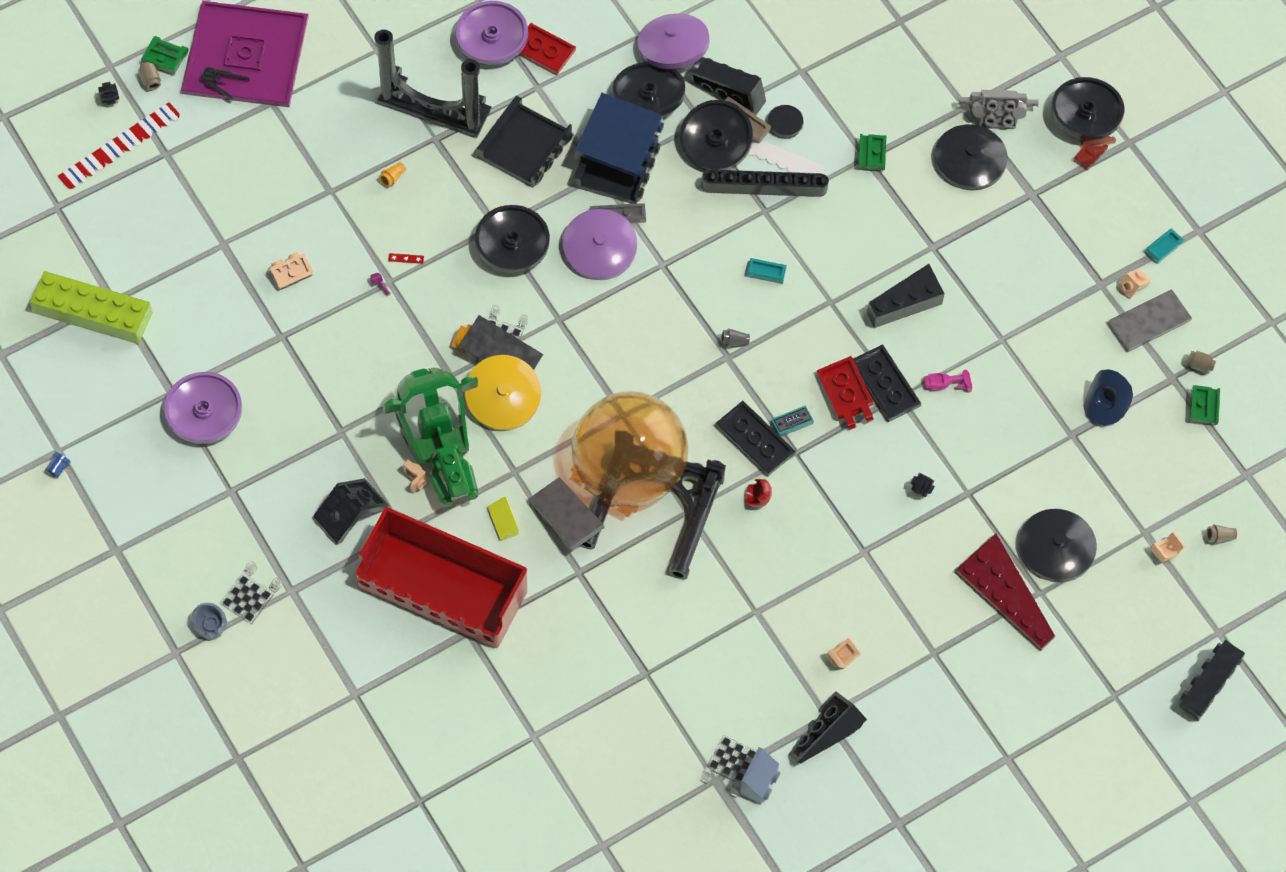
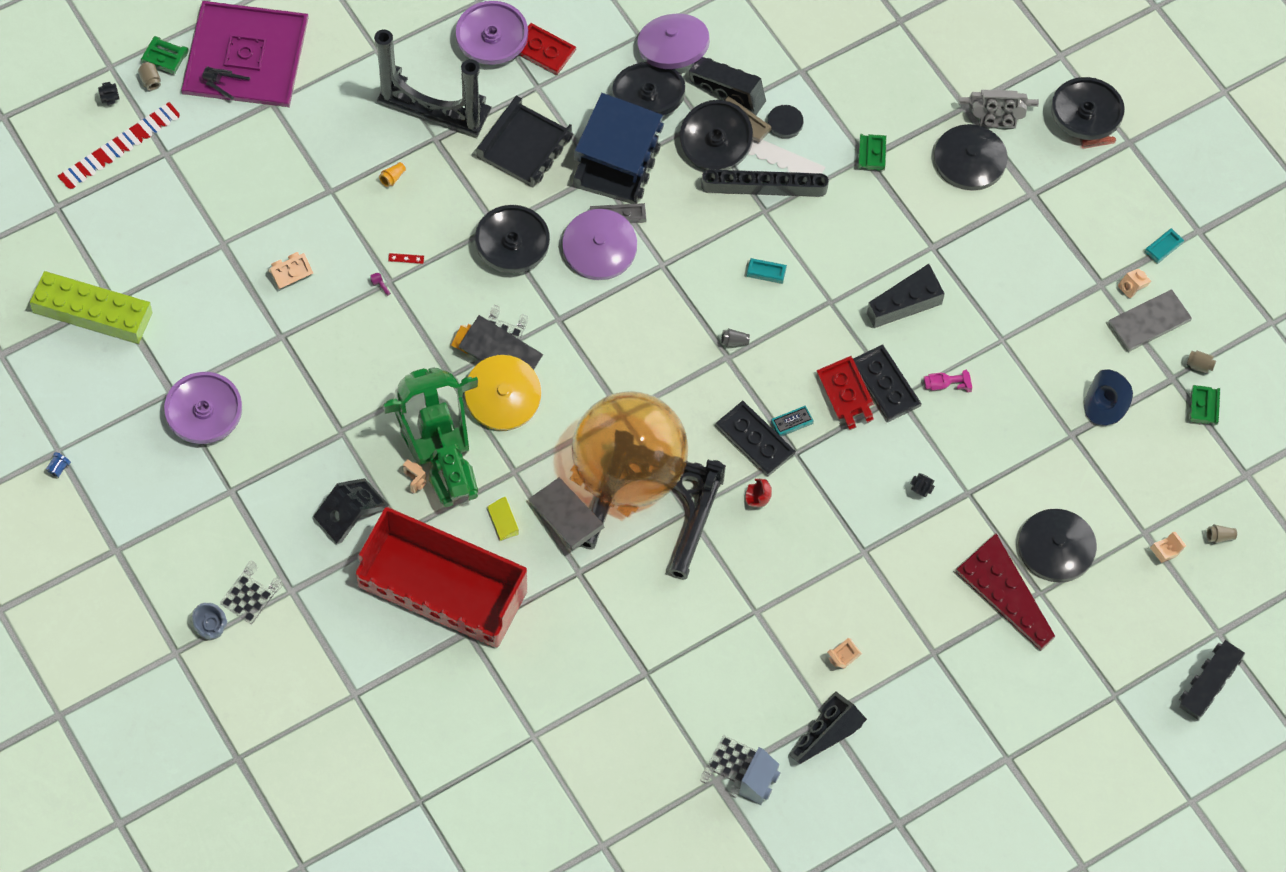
(1089, 155): clear red tile -> none

